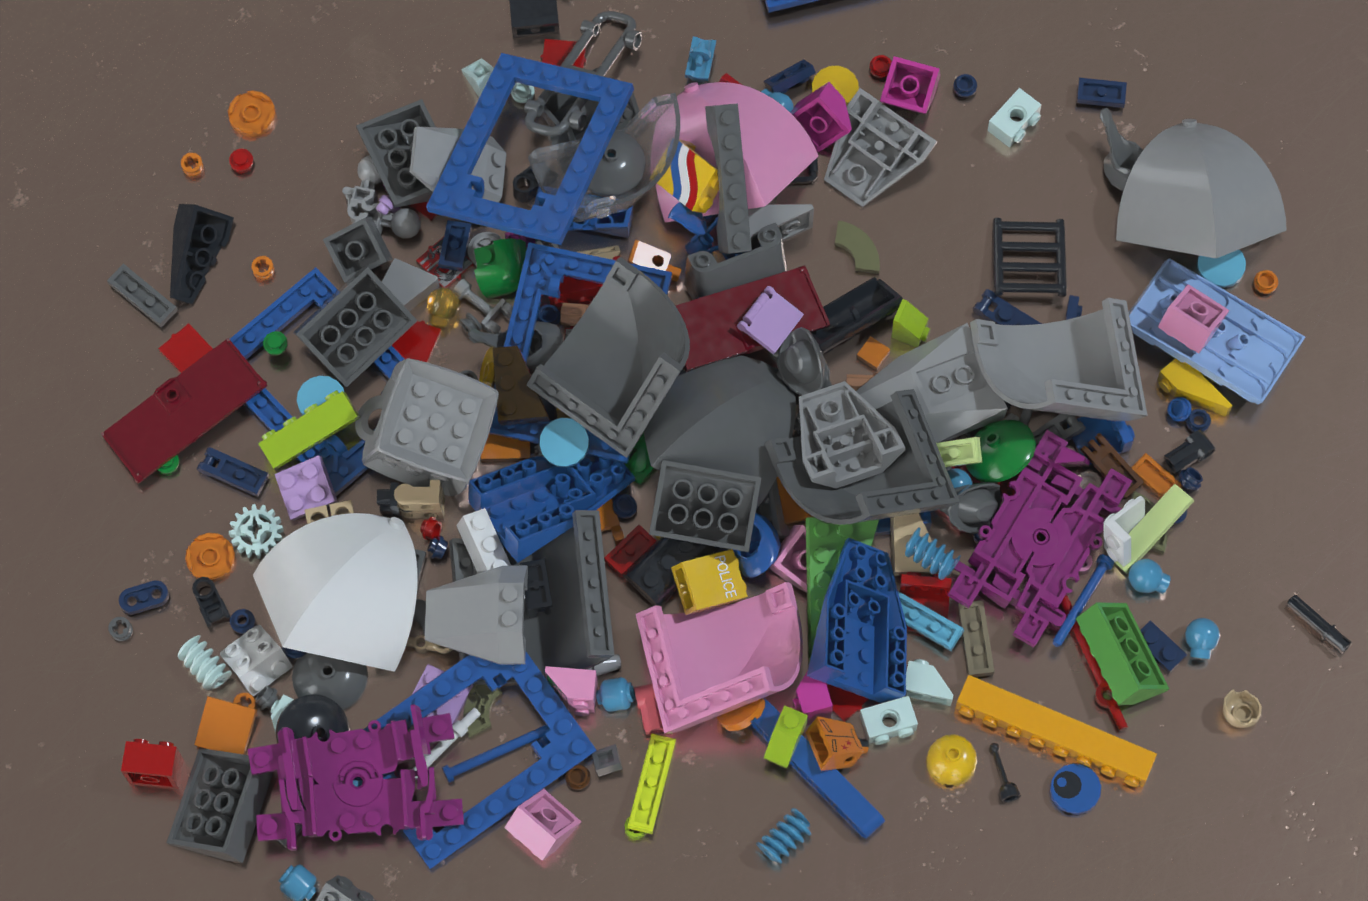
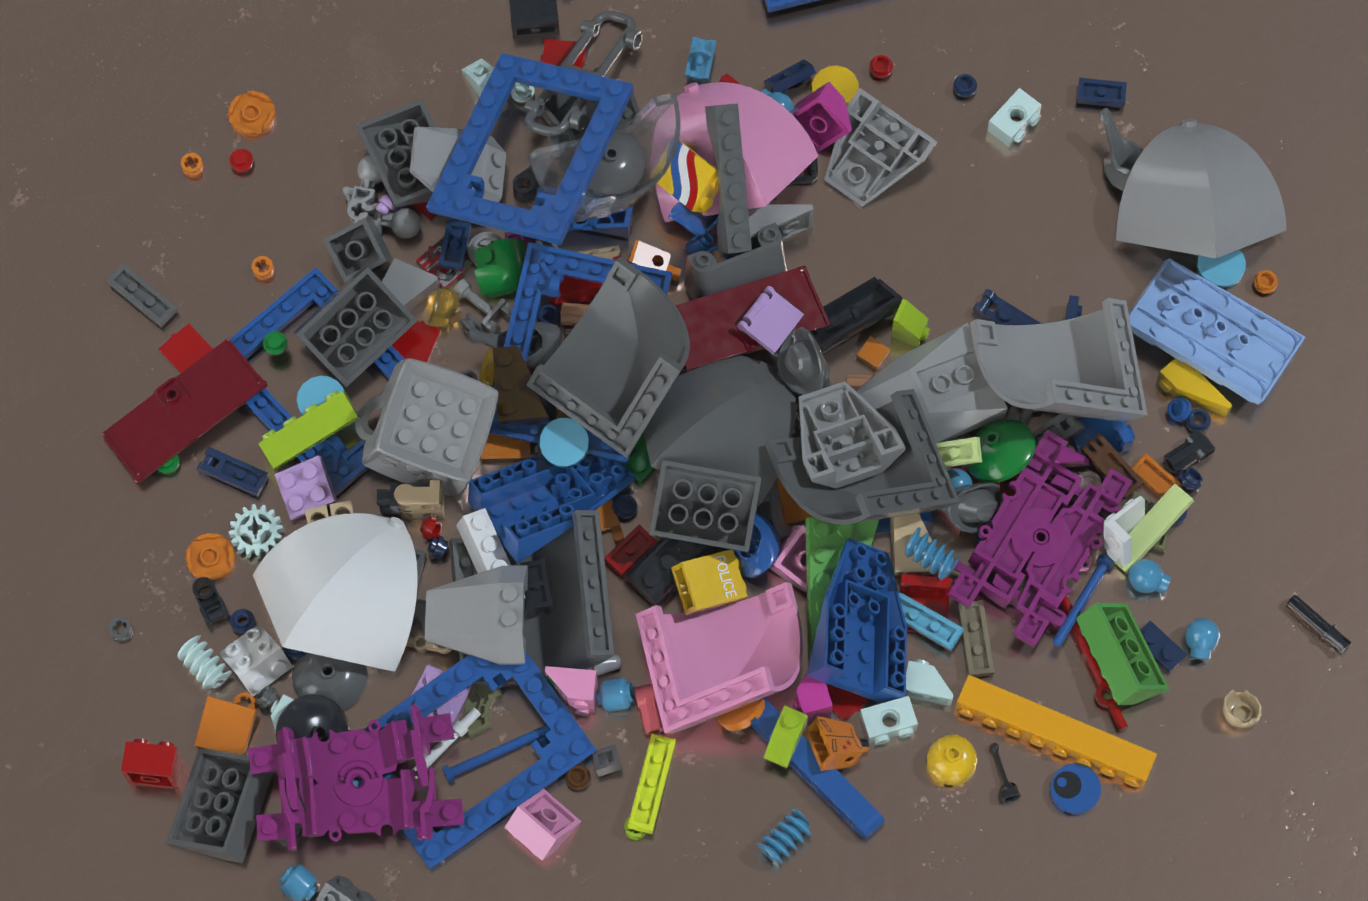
(144, 595): dark blue plate -> none
(196, 243): black wedge -> none
(859, 246): olive tile -> none
(910, 85): dark pink slope -> none
(1058, 247): black bar -> none
(1193, 318): bright pink slope -> none

